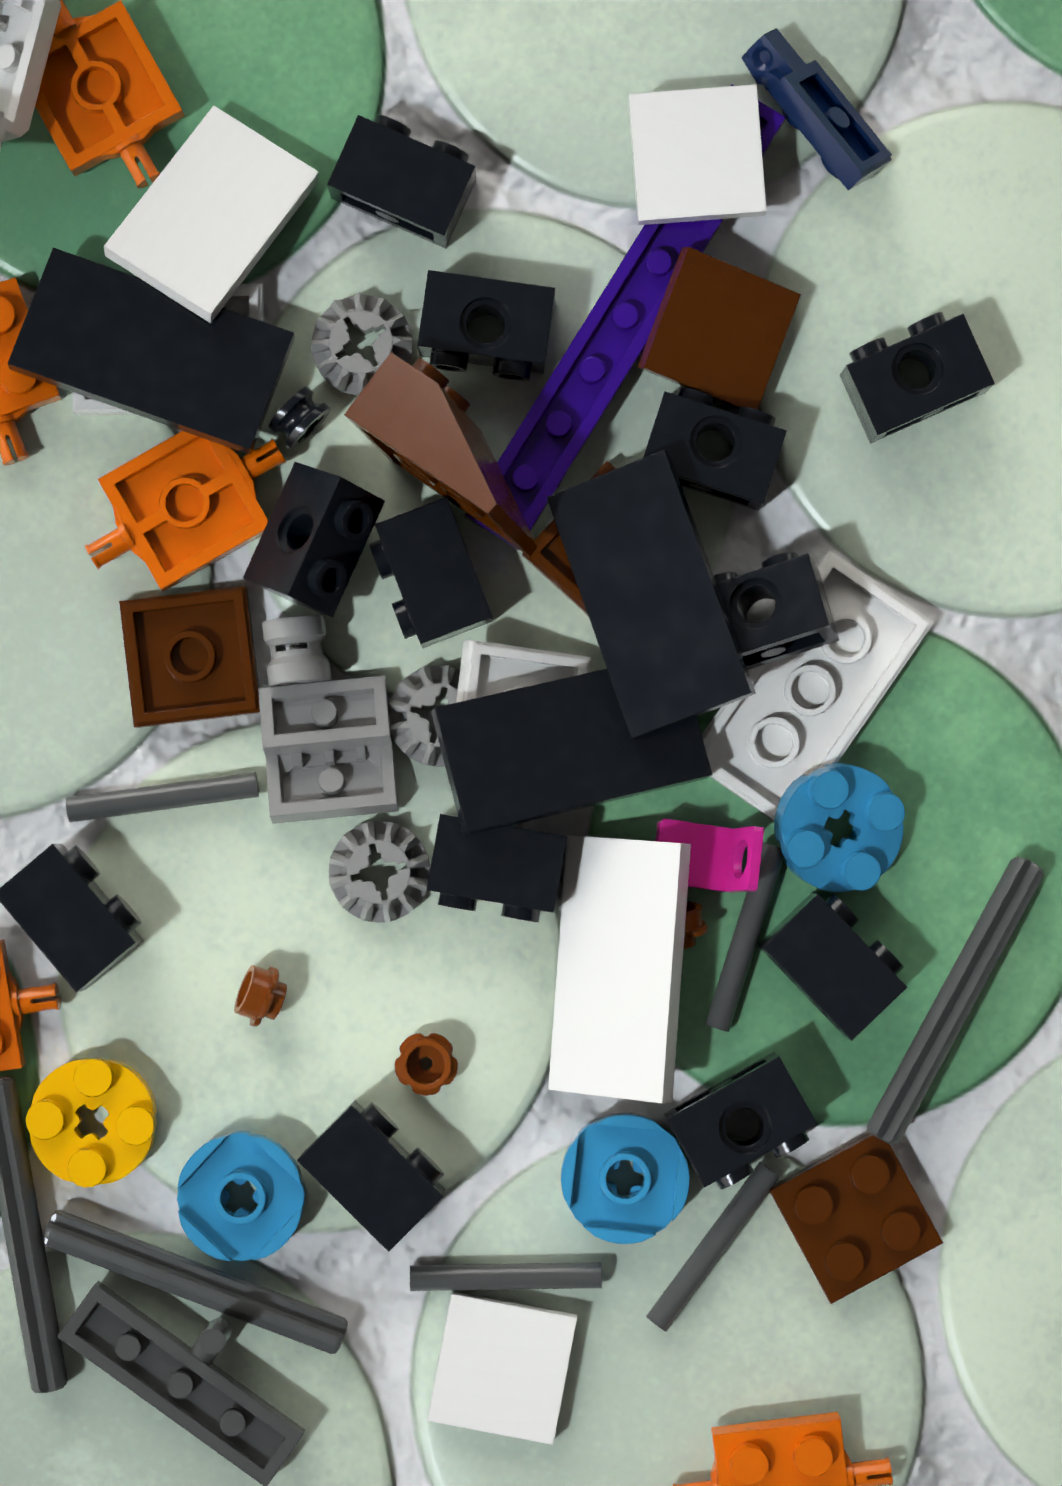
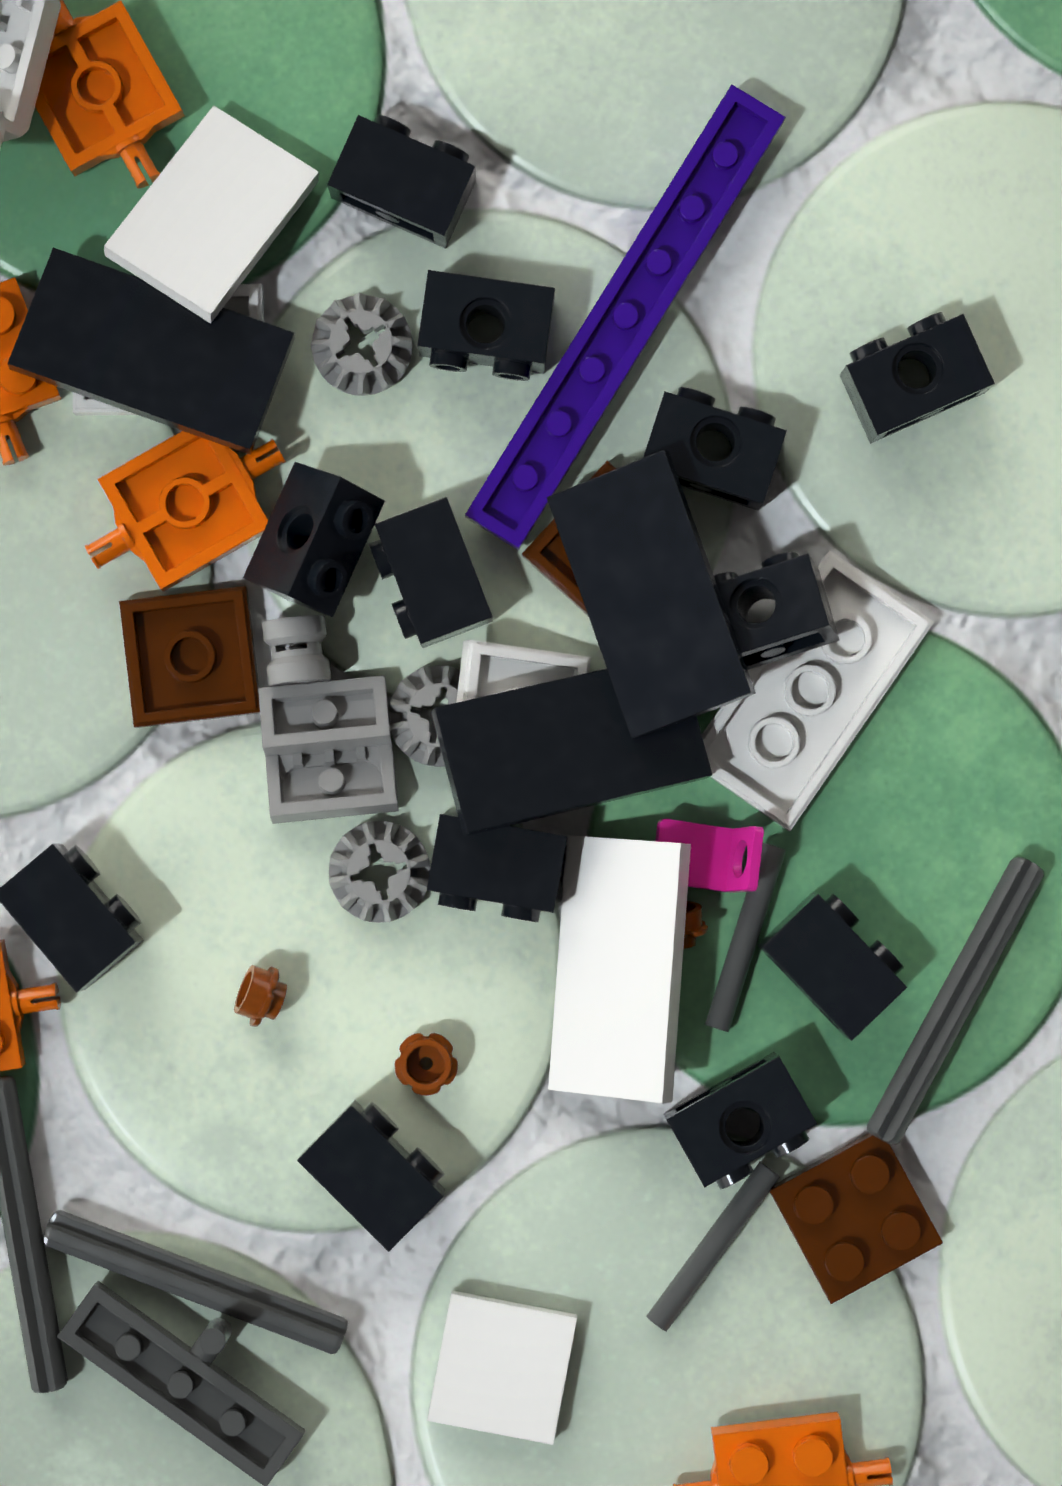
(55, 1120): yellow plate -> none
(162, 797): dark grey bar -> none
(243, 1233): dark azure plate -> none
(299, 417): black bush -> none
(428, 434): reddish brown slope -> none
(505, 1276): dark grey bar -> none
(649, 1205): dark azure plate -> none
(697, 154): white tile -> none
(718, 329): reddish brown tile -> none
(817, 109): dark blue hinge -> none
(875, 835): dark azure plate -> none

